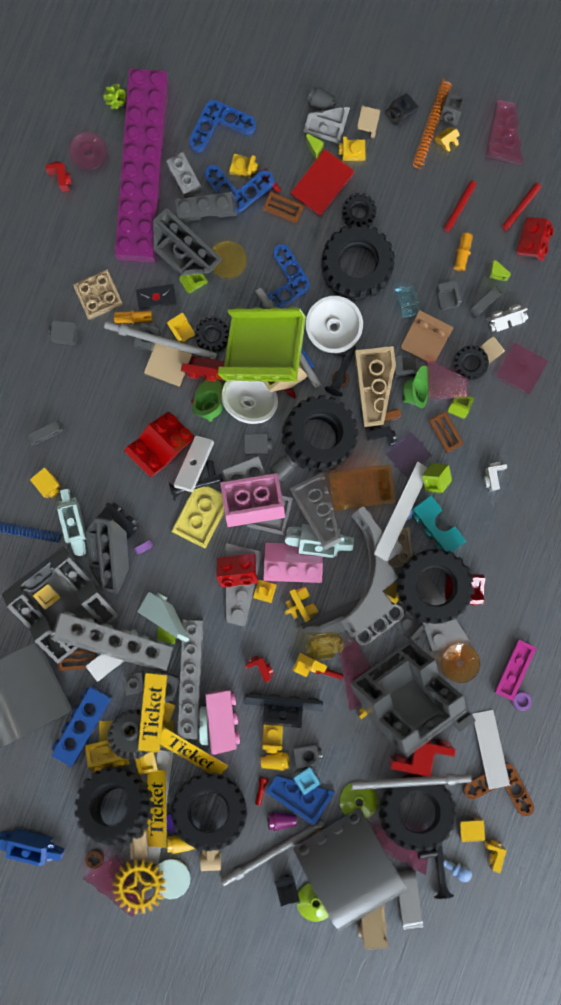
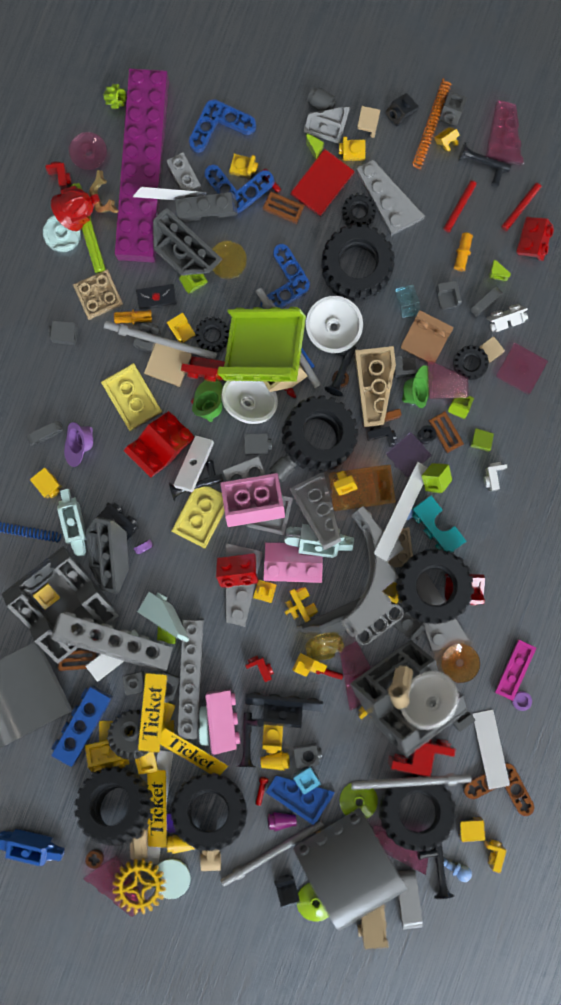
(59, 237): none -> light aqua tile
(75, 206): none -> red helmet
(78, 441): none -> medium lavender piece
(92, 243): none -> lime axle
(131, 397): none -> light yellow tile
(168, 194): none -> white sticker
(248, 722): none -> black piece
(345, 483): none -> yellow tile
(392, 204): none -> light grey wing
(401, 686): none -> tan piece
(424, 692): none -> white dish
(432, 436): none -> black bush
(482, 440): none -> lime slope
(500, 165): none -> black piece

